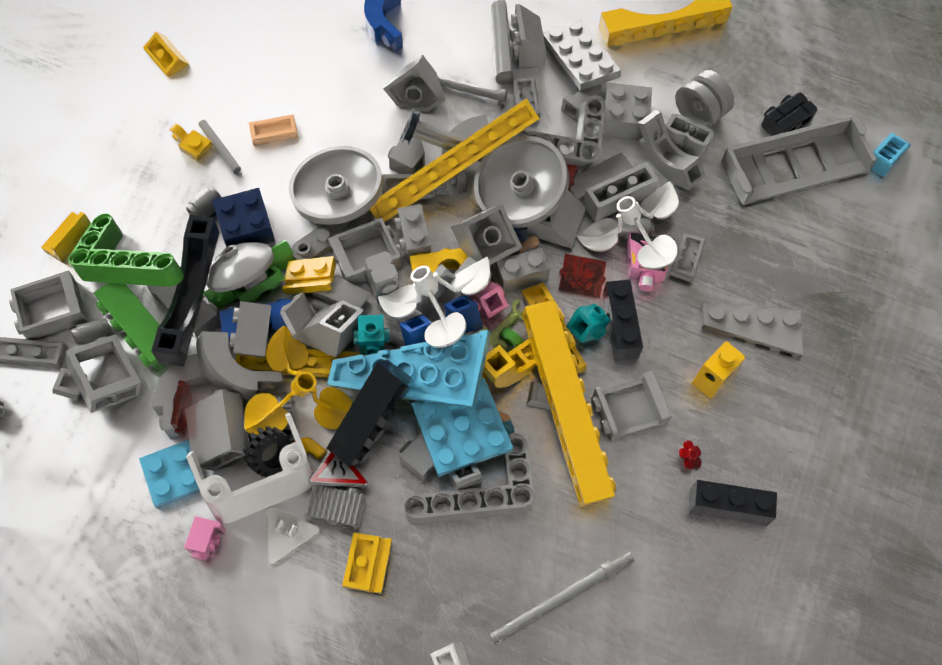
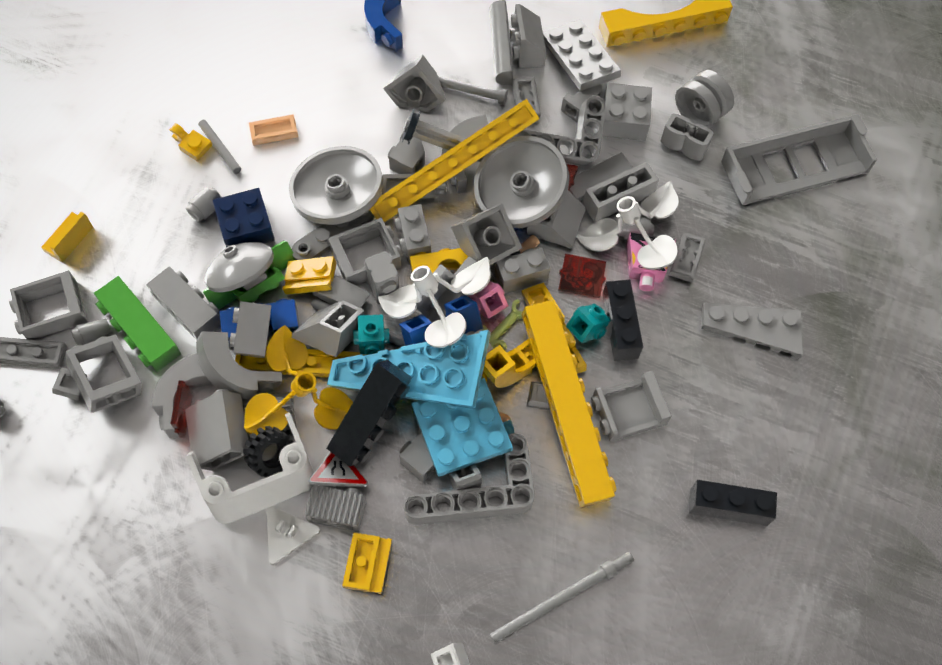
(98, 261): bright green beam -> none
(165, 54): yellow slope -> none
(169, 474): medium azure plate -> none
(177, 327): black arch -> none
(203, 538): bright pink brick -> none
(297, 313): light grey slope -> none
(313, 448): yellow arm -> none
(510, 337): bright green tile -> none
(665, 156): light grey arch -> none
(690, 455): red plant -> none
(722, 366): yellow torso -> none
(790, 115): black brick -> none
(888, 155): medium azure slope -> none

